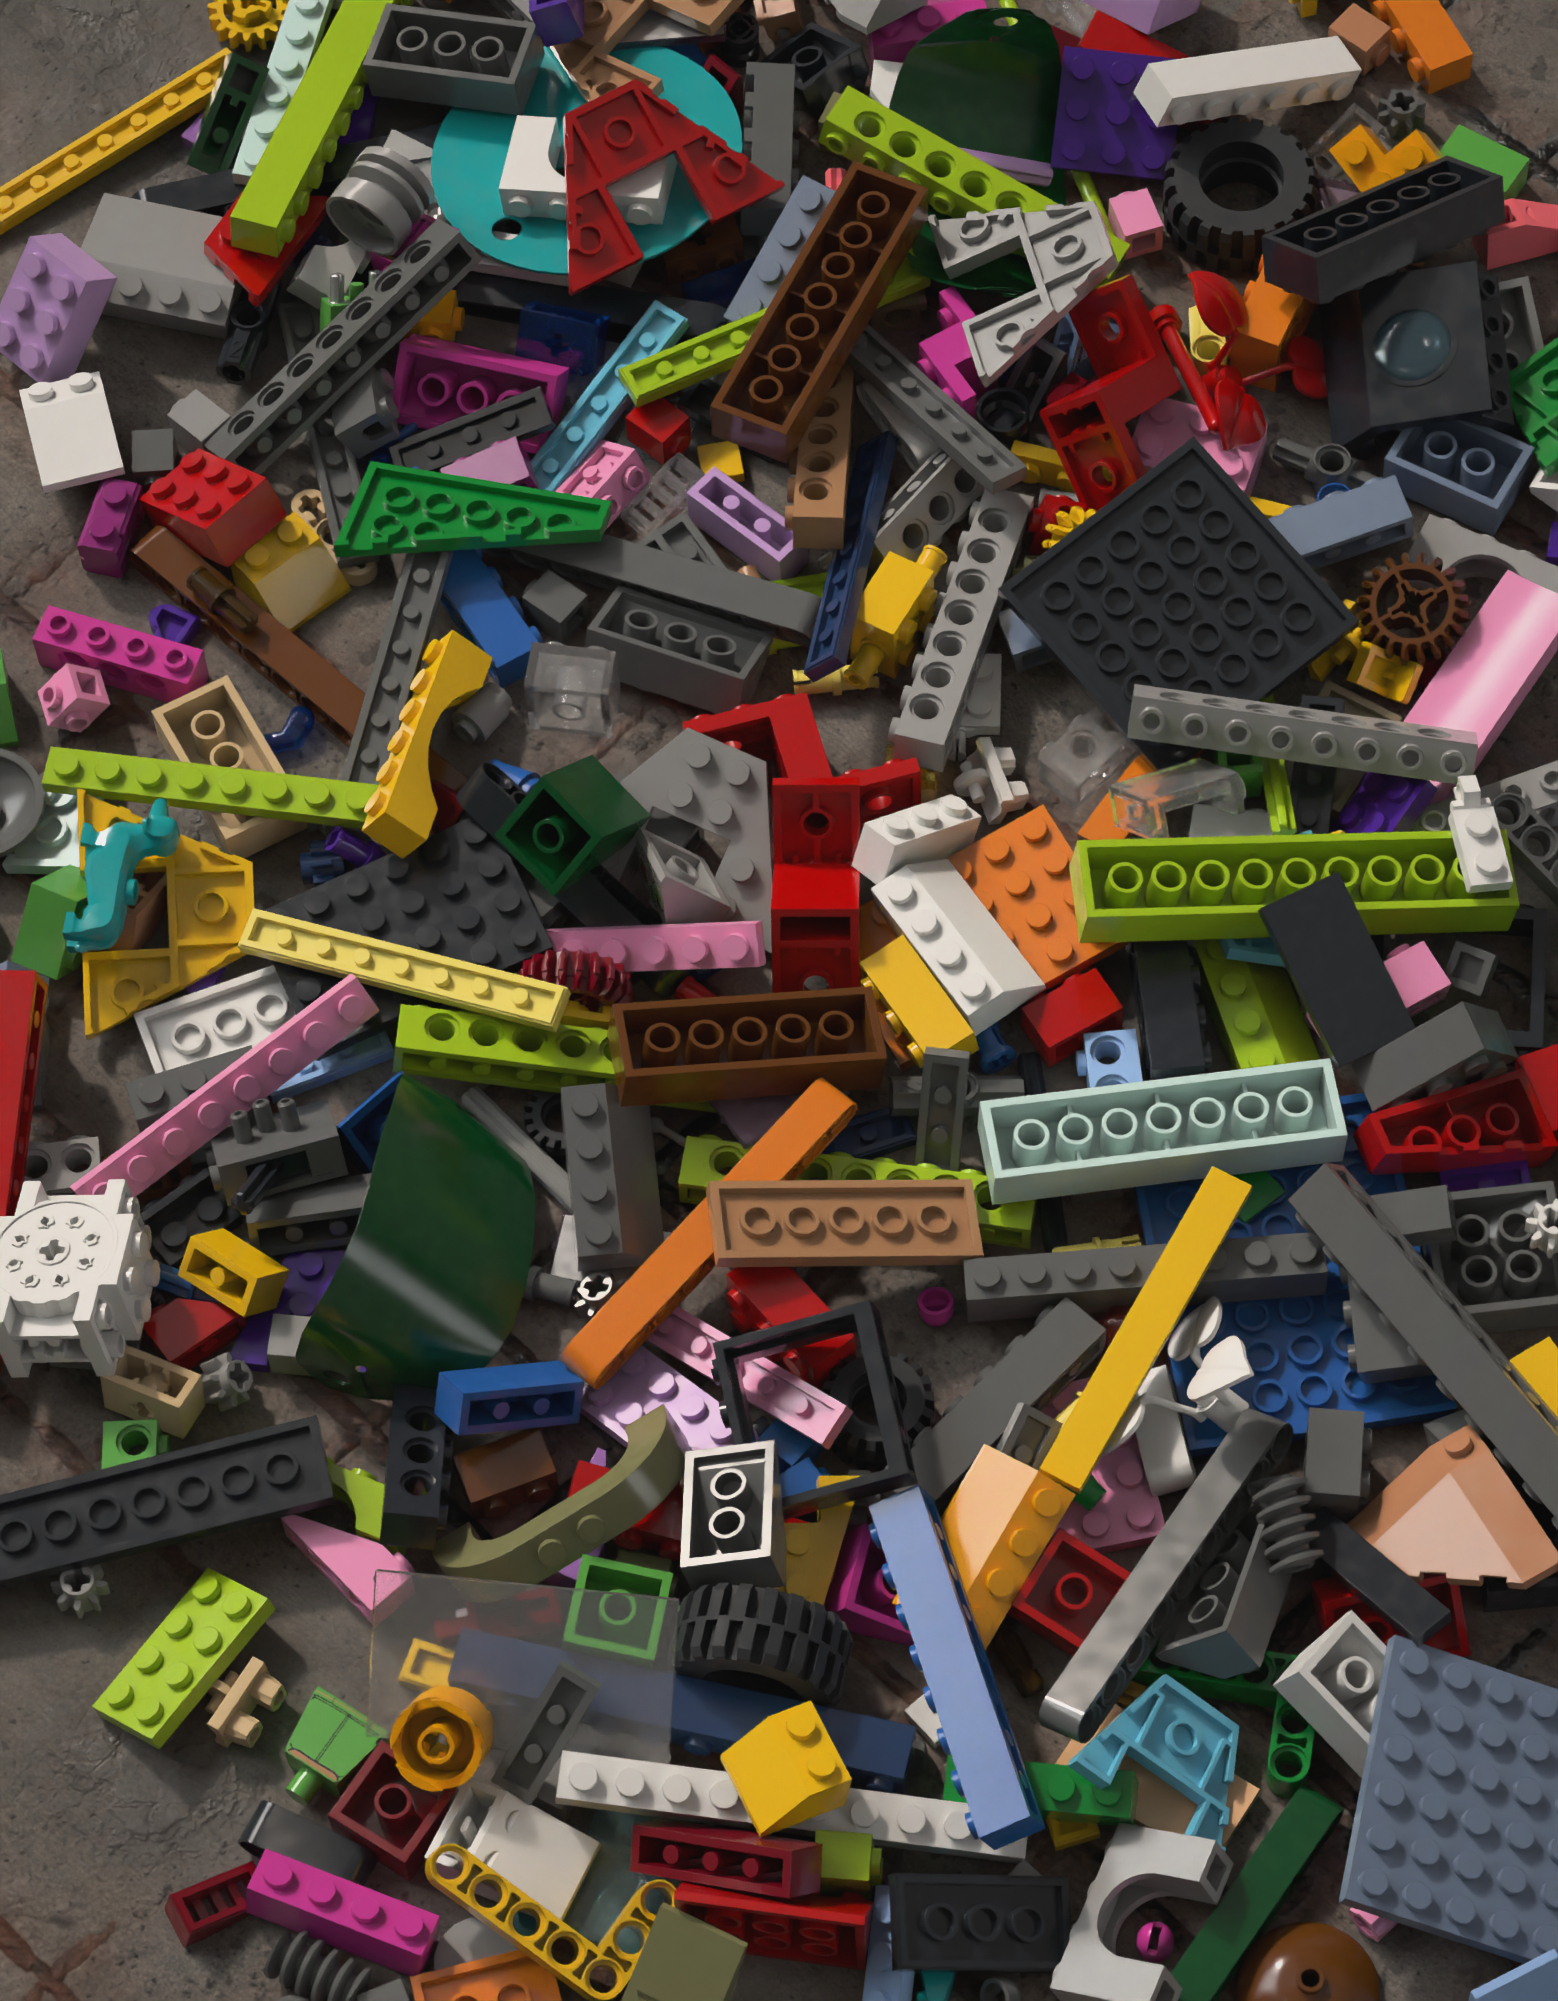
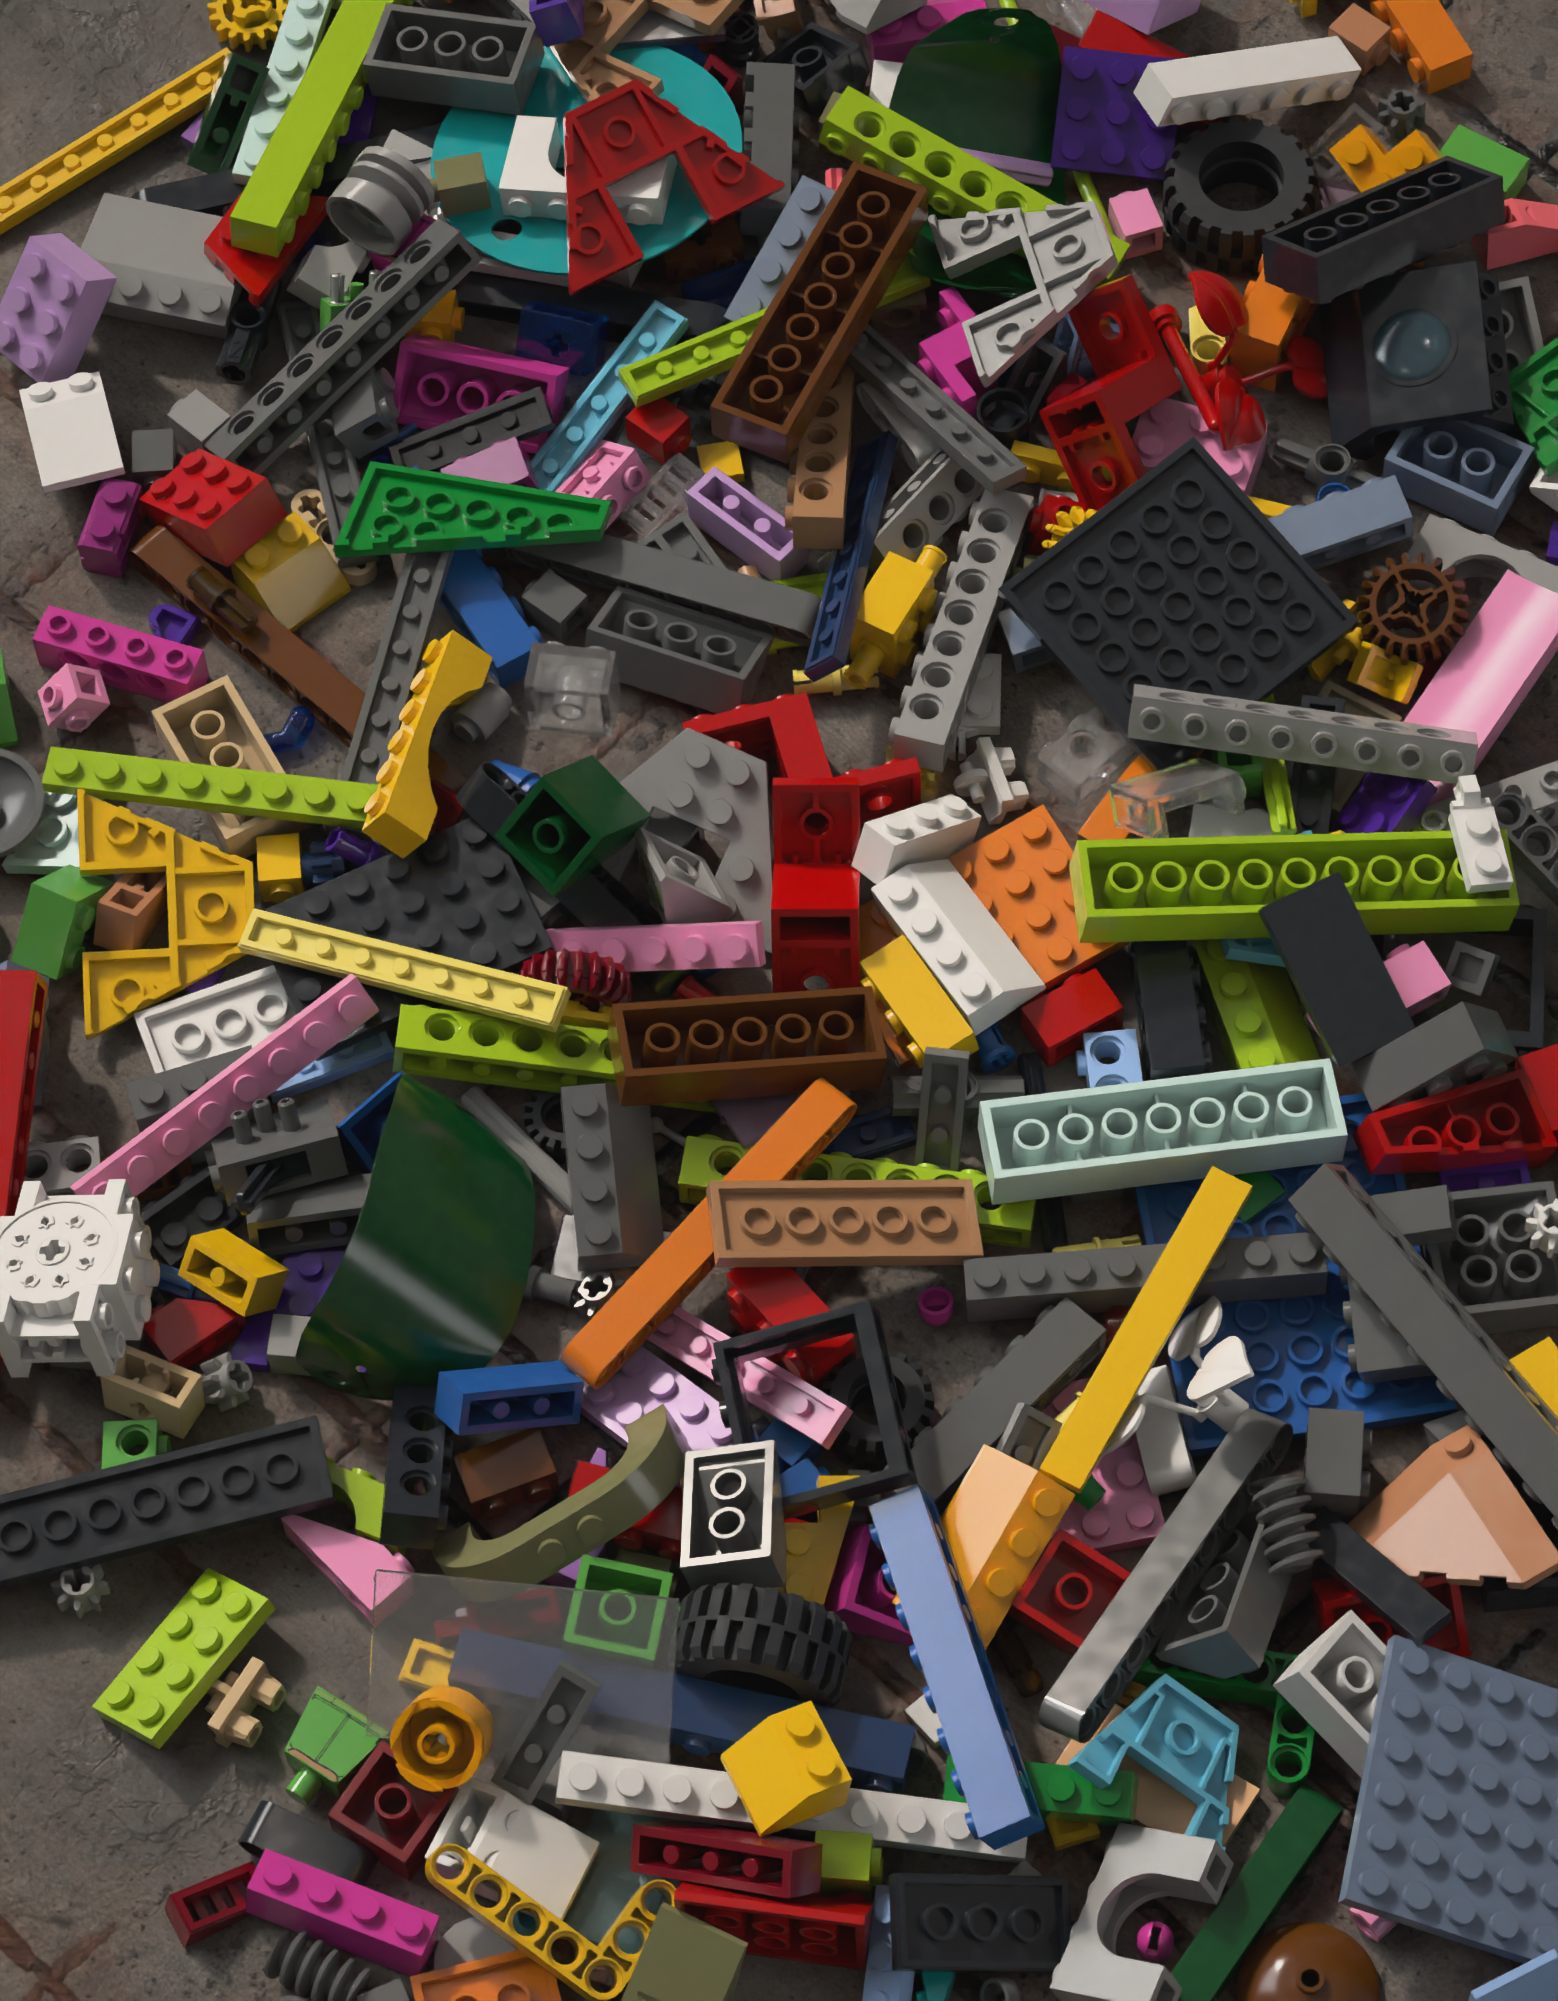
(110, 872): teal animal -> none
(279, 867): none -> yellow brick
(461, 184): none -> olive brick

